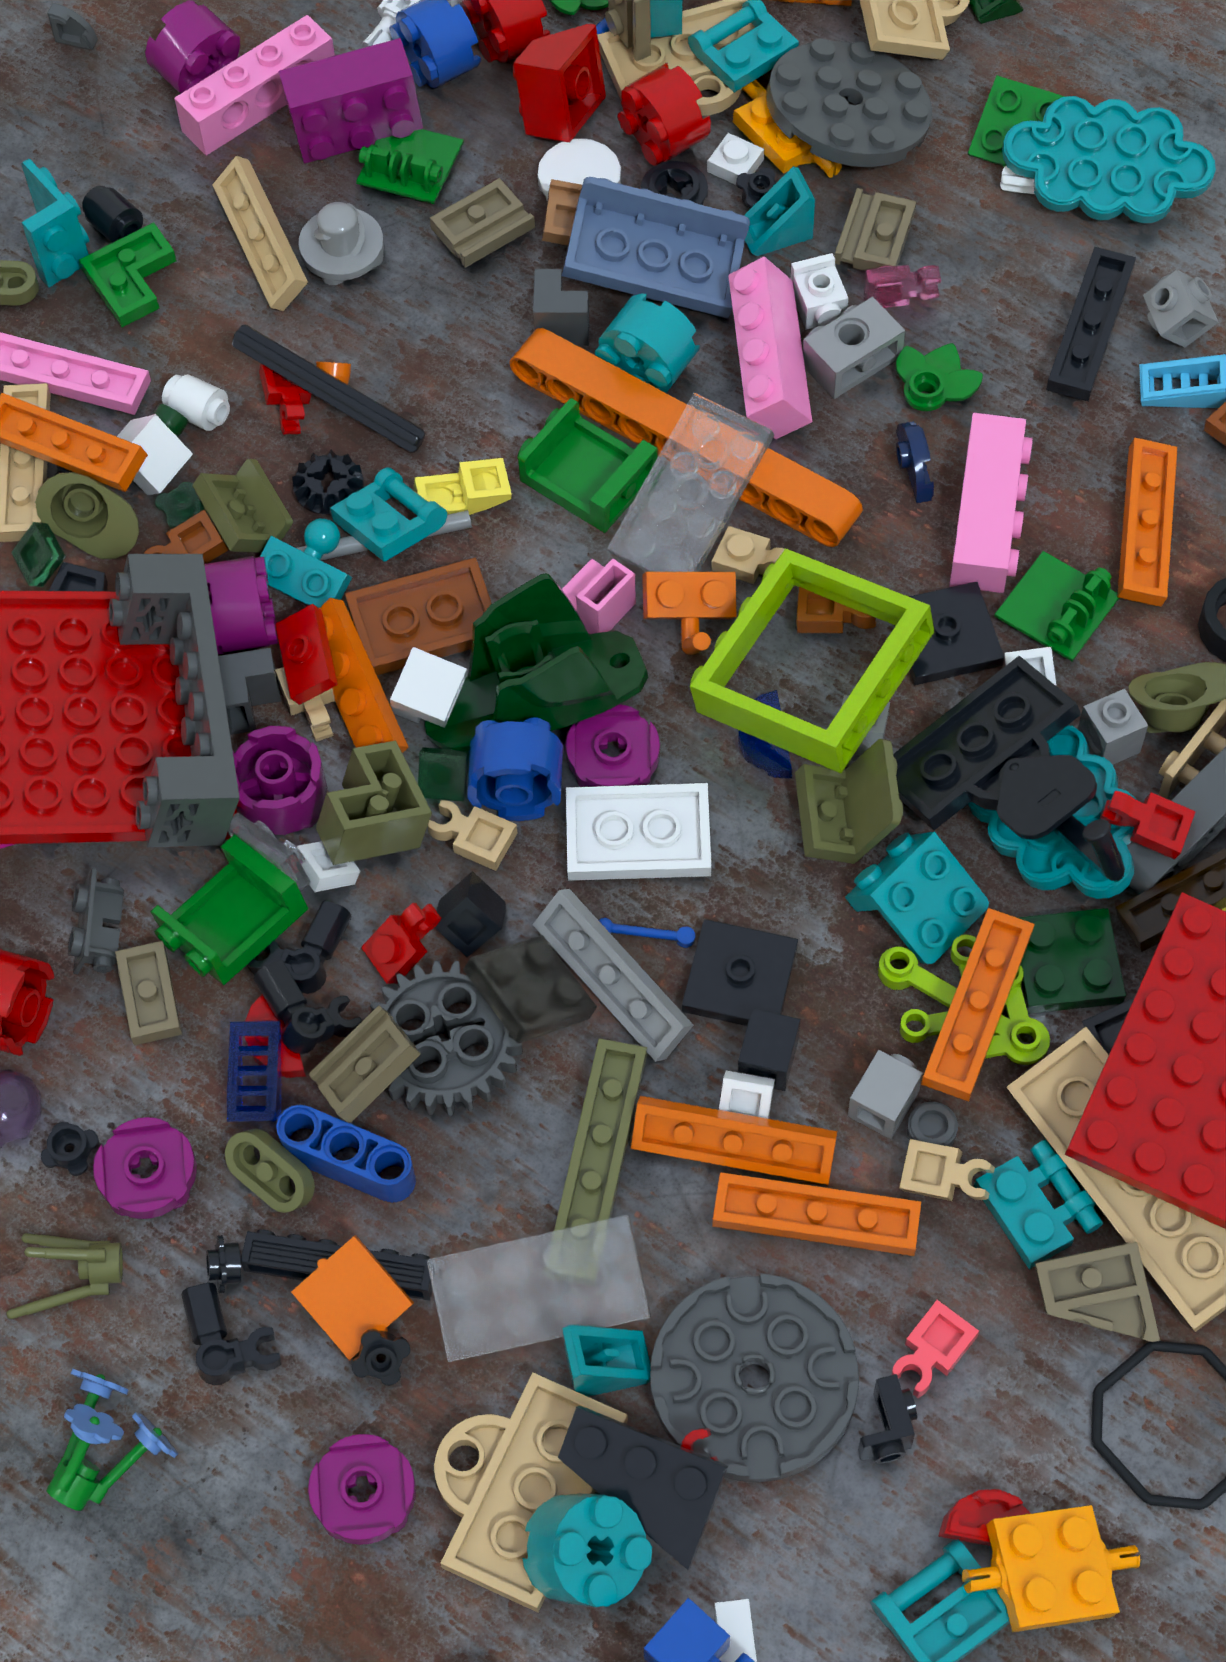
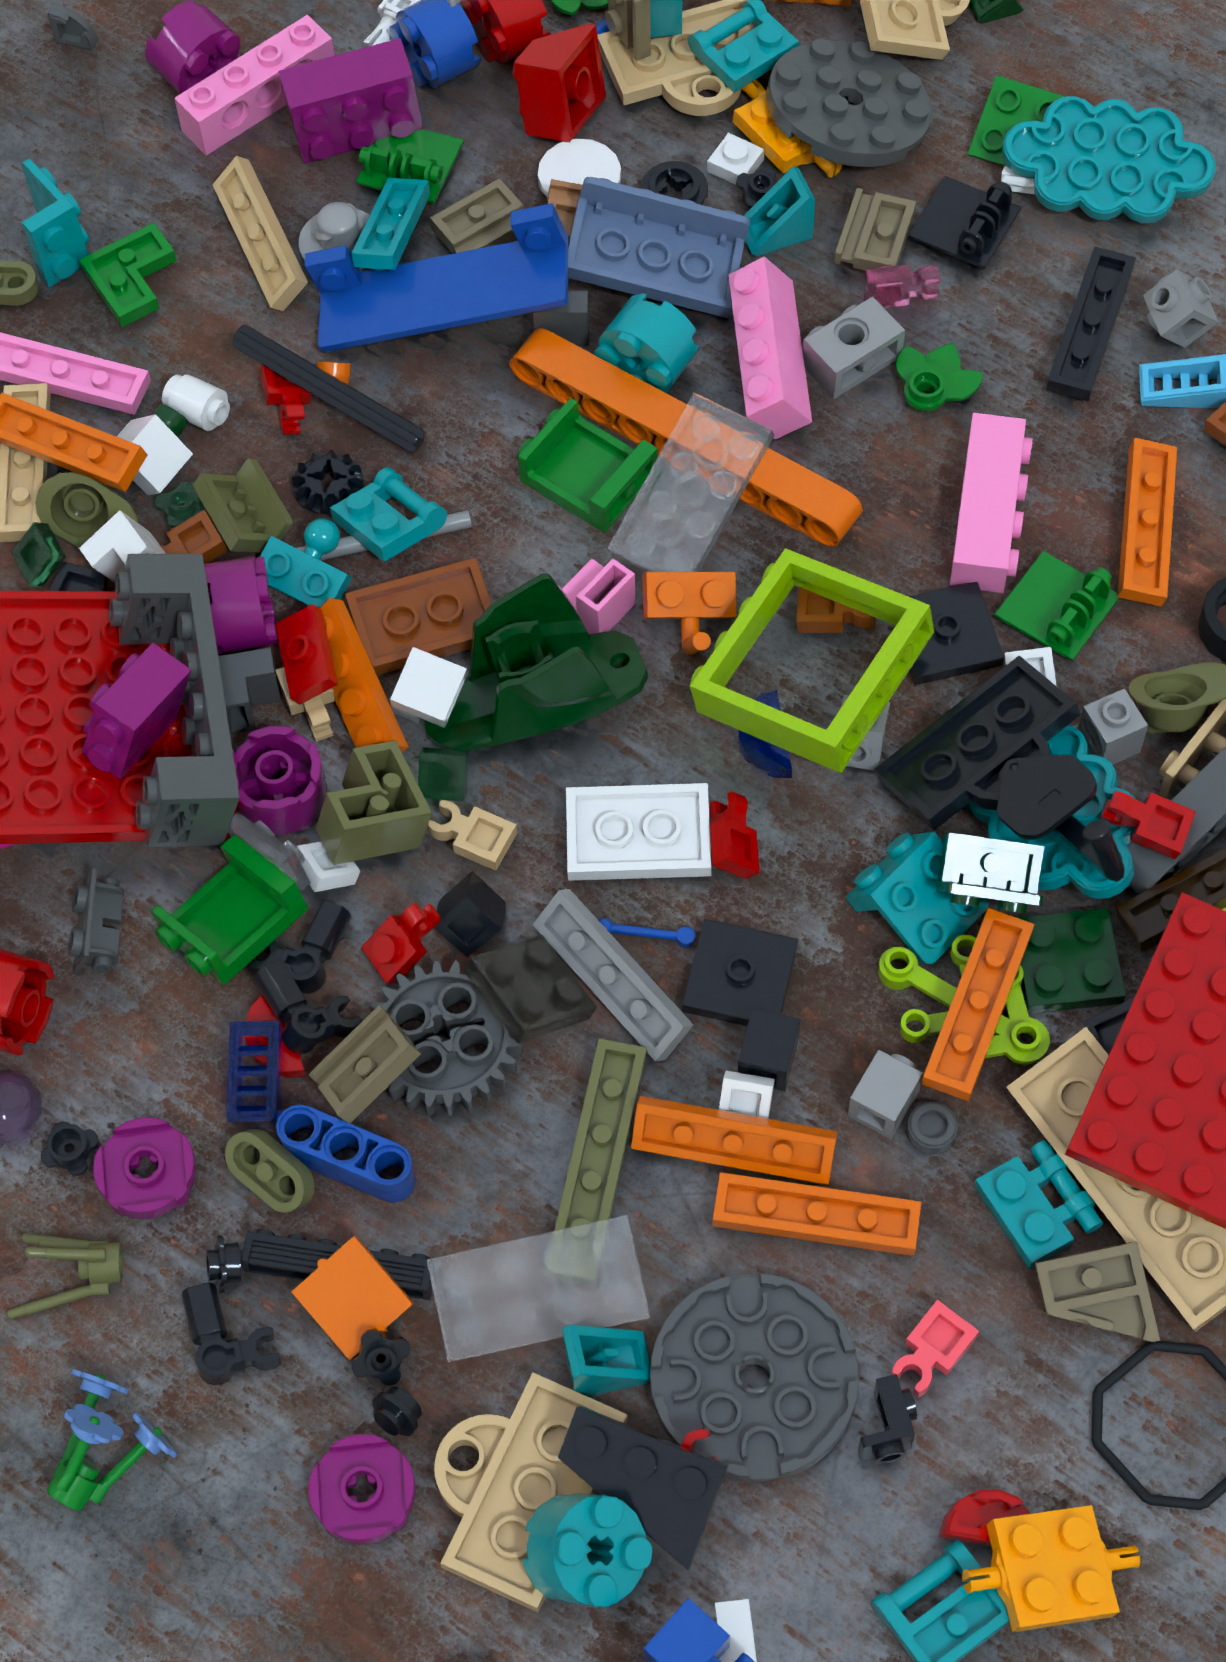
(111, 213): black brick -> none
(114, 541): none -> white piece
(134, 710): none -> magenta brick
(148, 993): dark tan plate -> none
(391, 224): none -> teal plate
(396, 1412): none -> black plate
(443, 289): none -> blue bracket
(474, 487): light yellow slope -> none
(515, 768): blue brick -> none
(619, 725): magenta plate -> none
(663, 113): red brick -> none
(732, 842): none -> red plate
(744, 554): tan plate -> none
(818, 290): white brick -> none
(849, 810): olive bracket -> none
(911, 454): dark blue plate -> none
(937, 1170): tan plate -> none
(966, 220): none -> black hinge
(992, 870): none -> bracket

